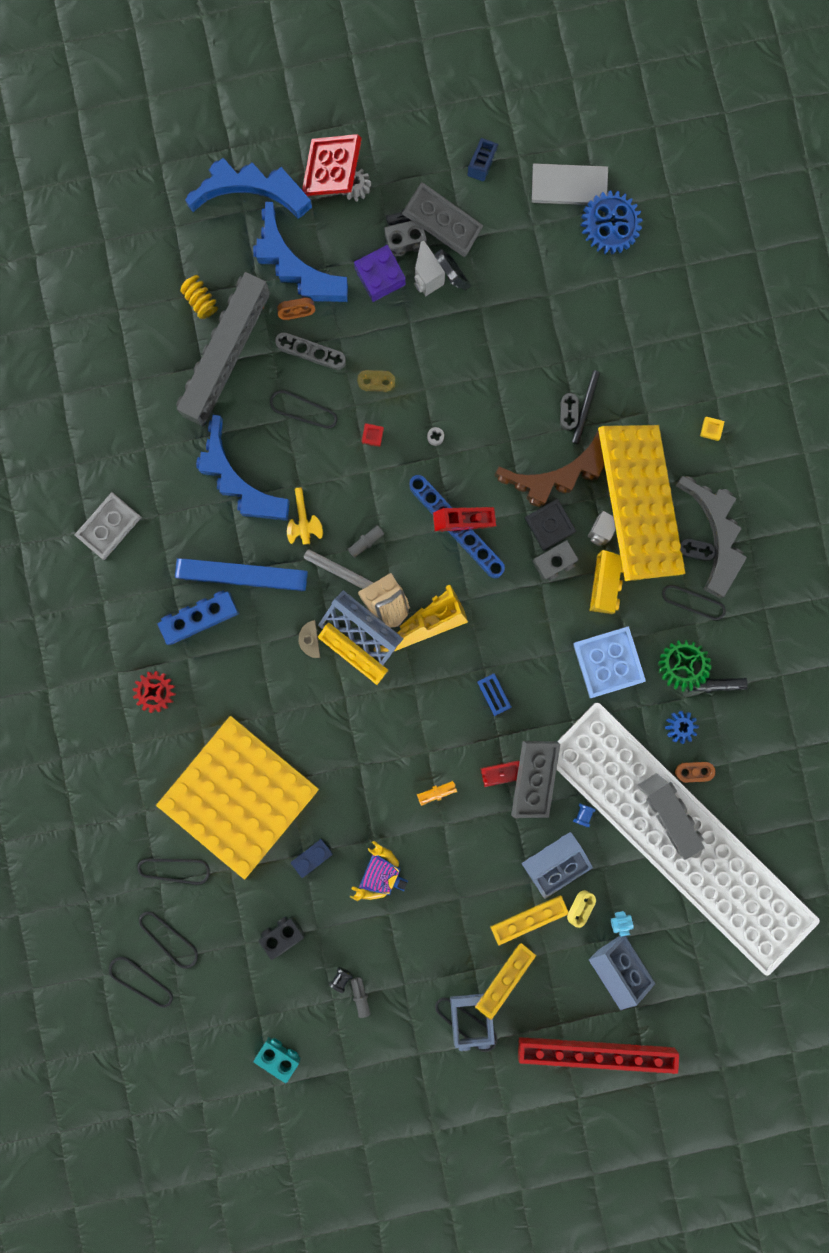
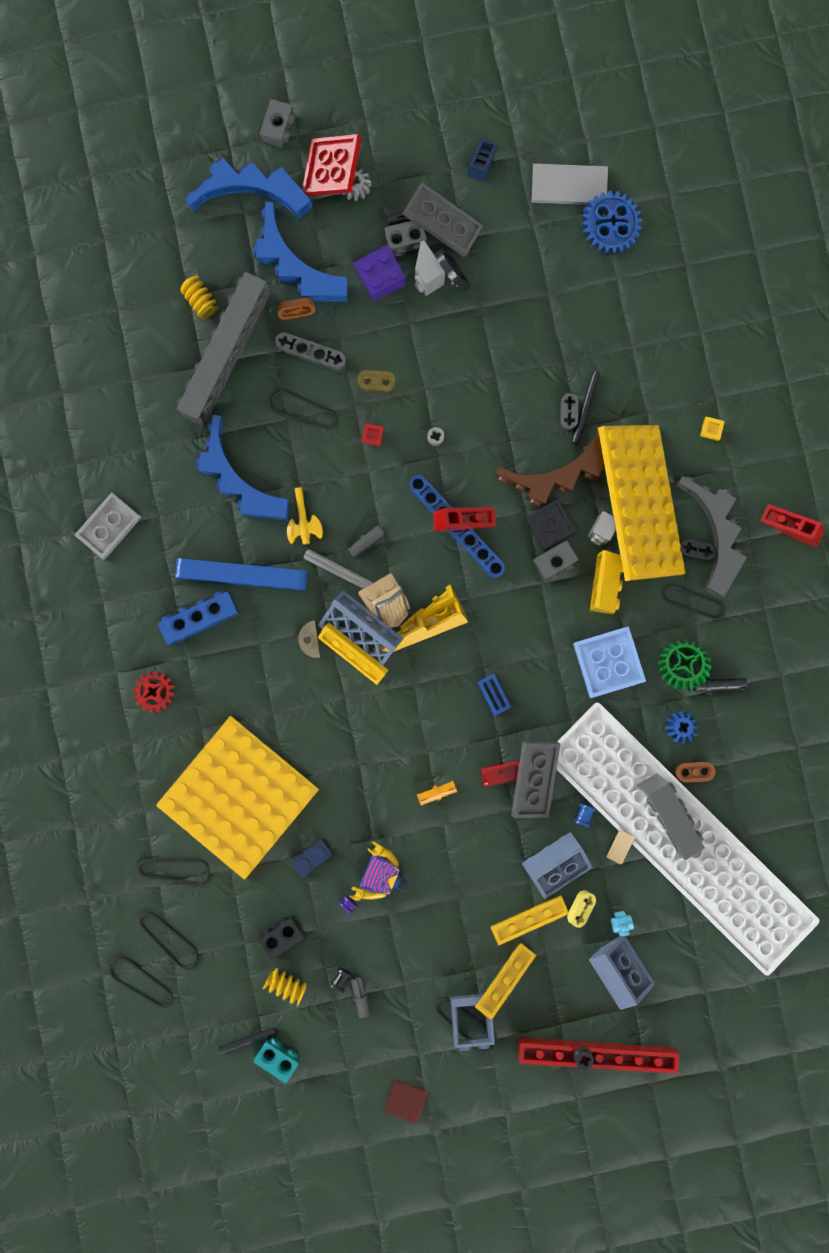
(247, 1040): none -> black bar
(277, 112): none -> dark grey brick
(285, 986): none -> yellow piece
(348, 904): none -> dark purple bush
(405, 1101): none -> clear red piece
(588, 1063): none -> black bush
(620, 847): none -> tan sticker
(793, 525): none -> red slope

